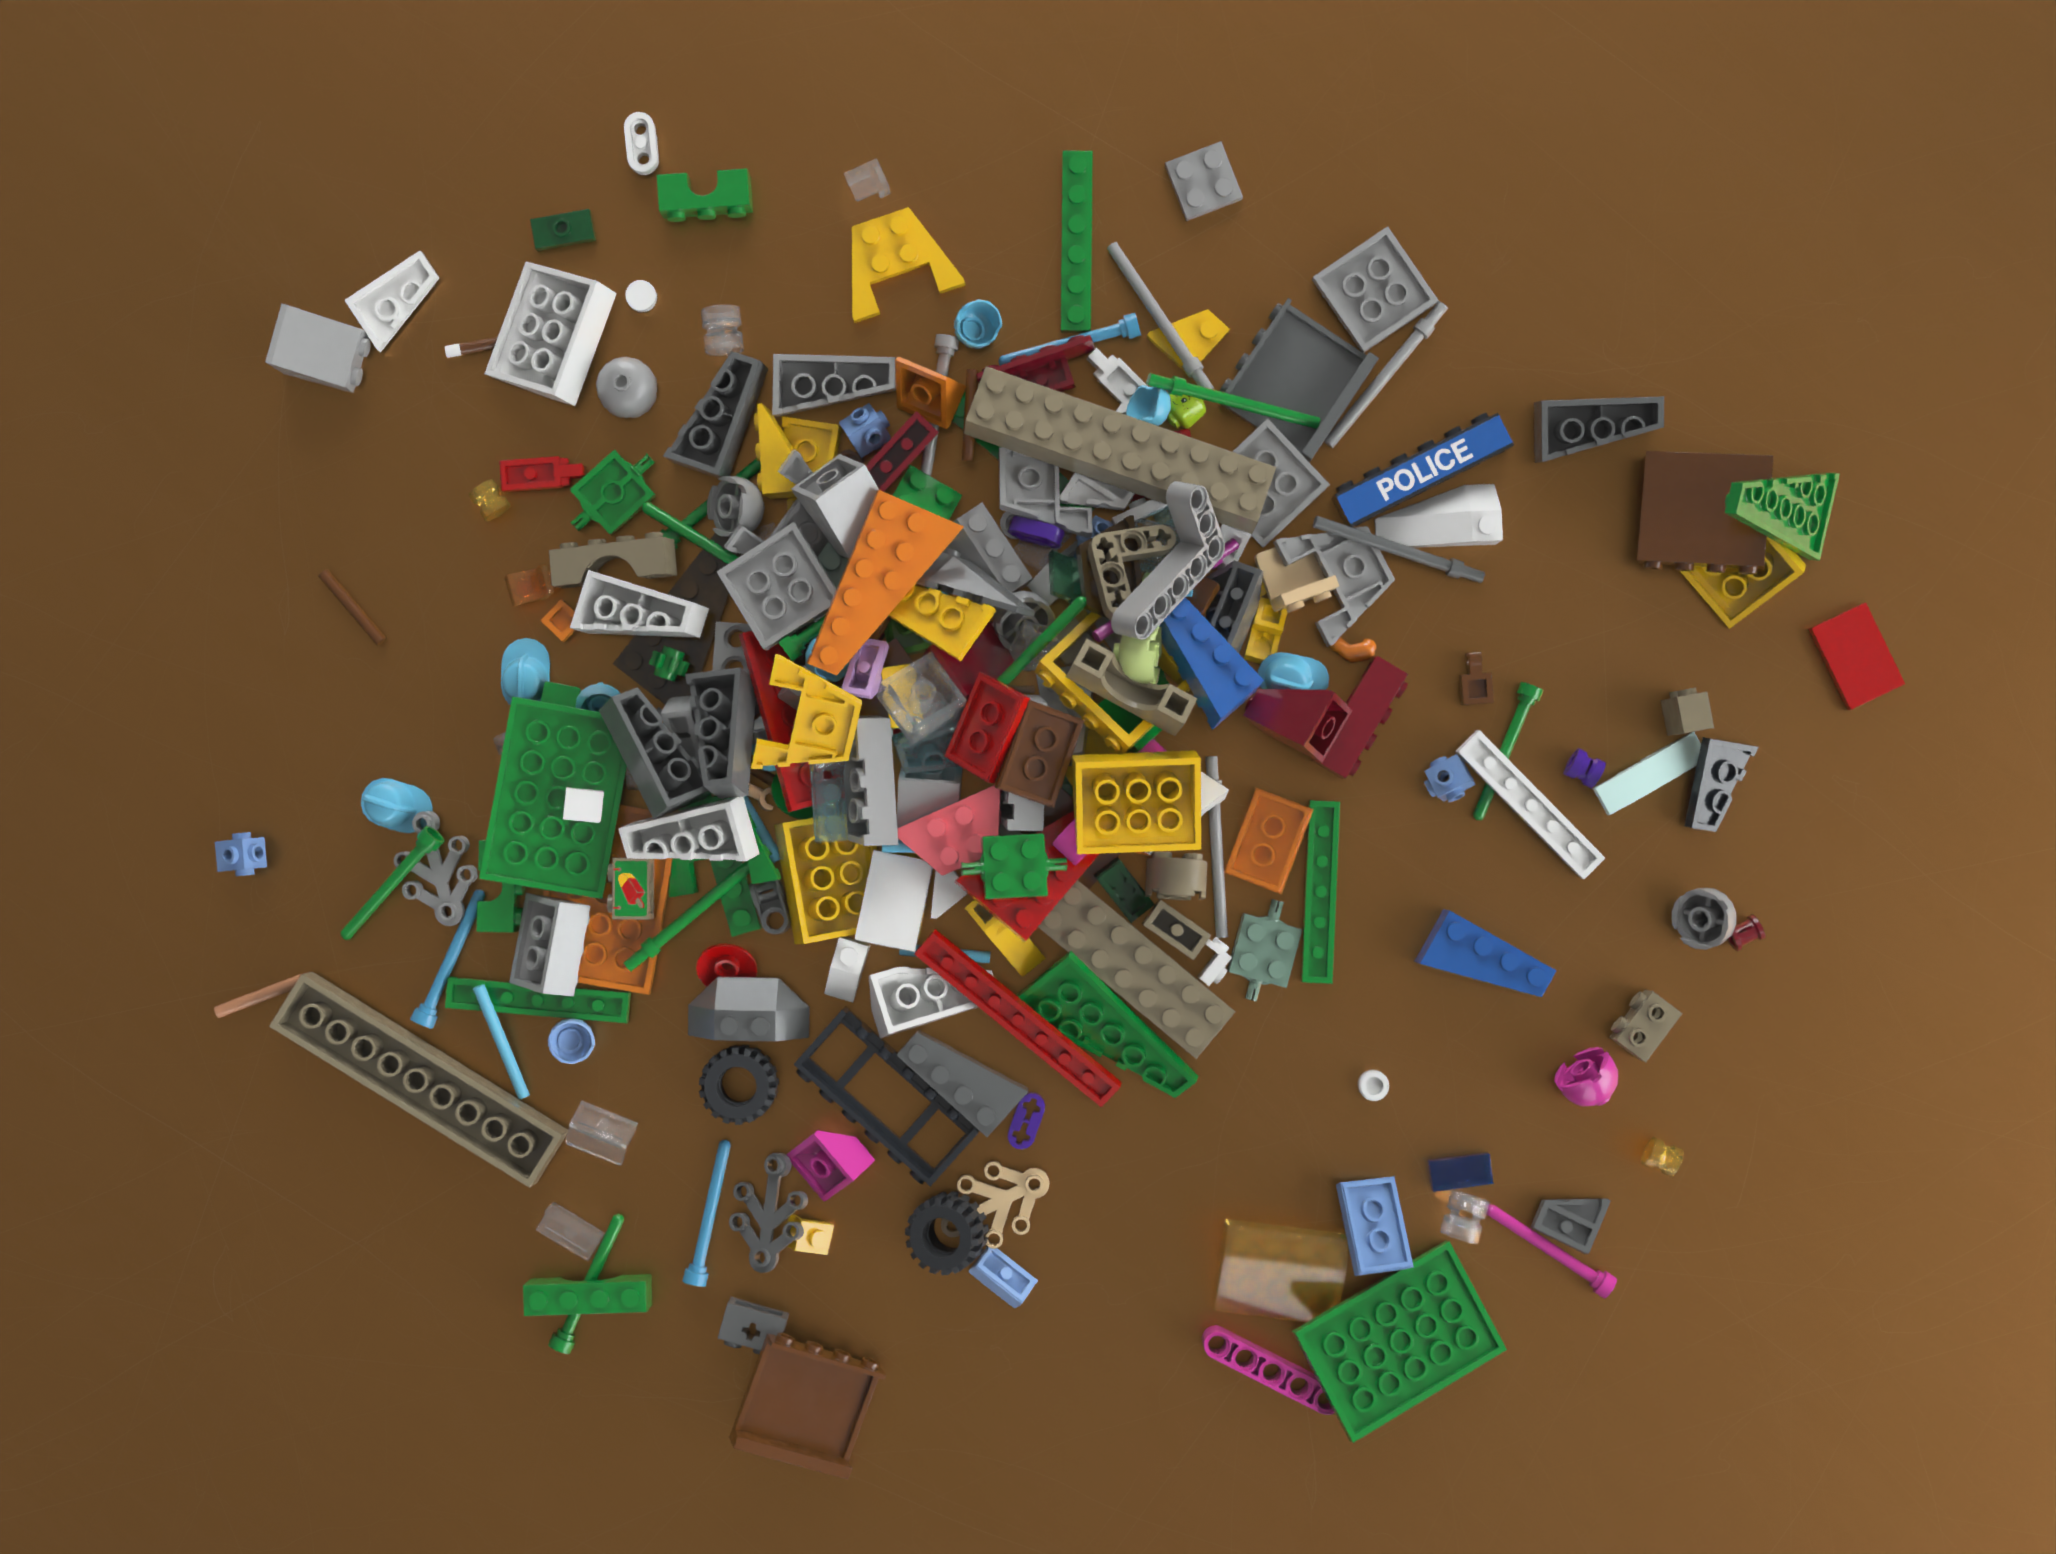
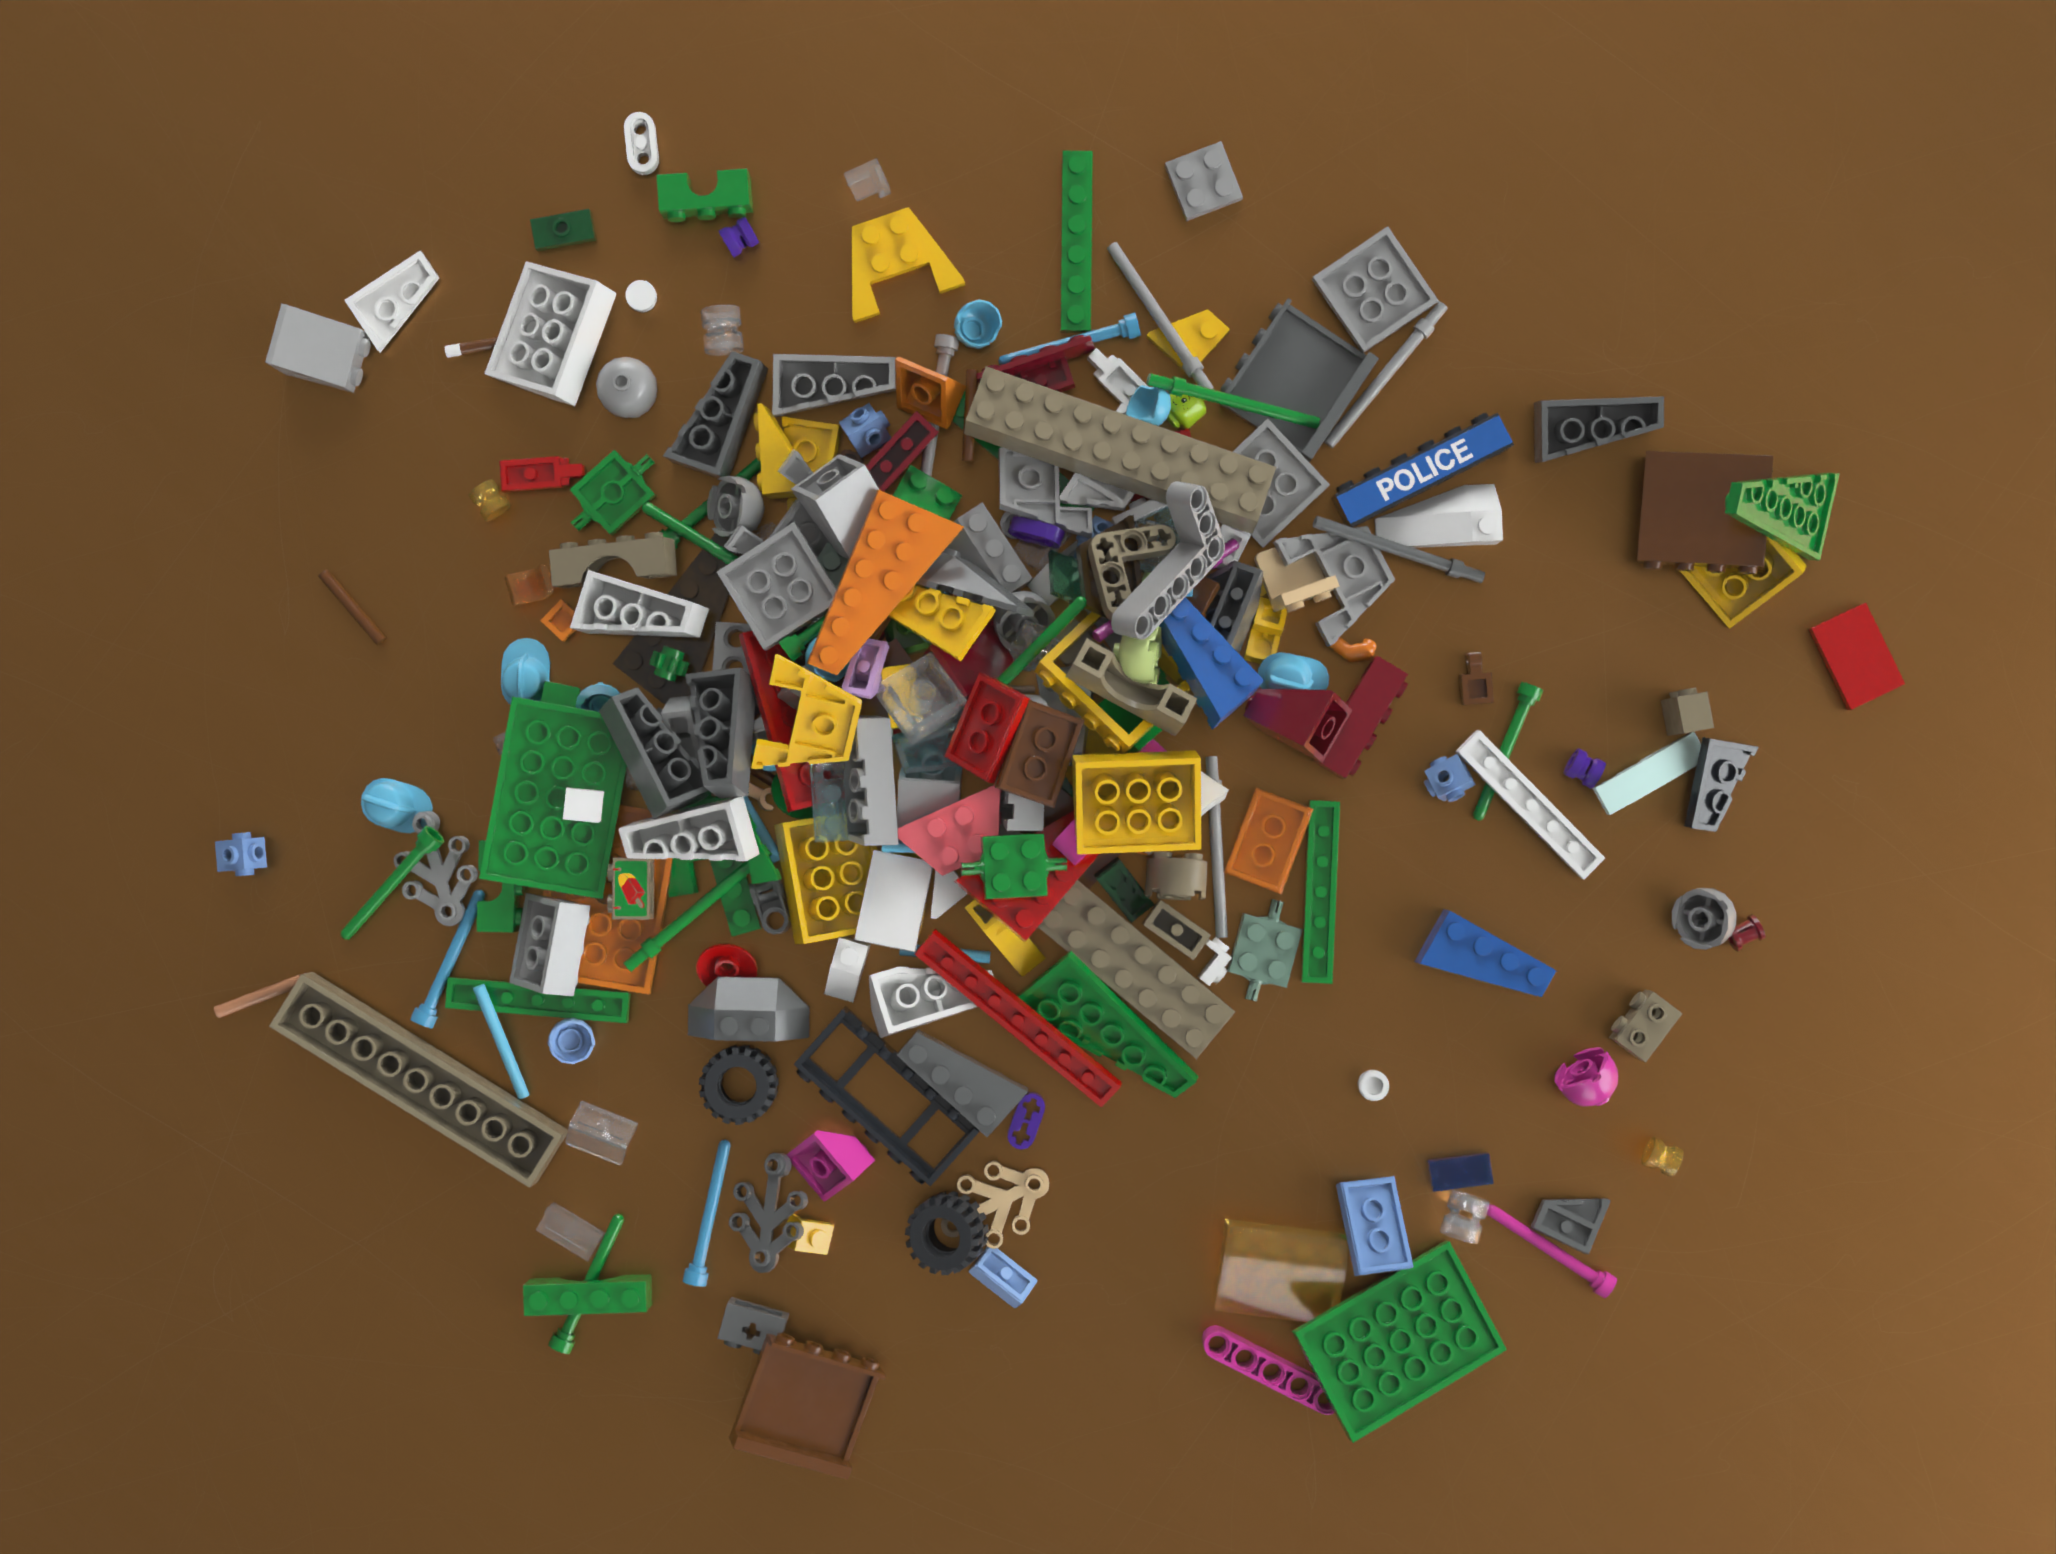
(739, 236): none -> dark purple wheel

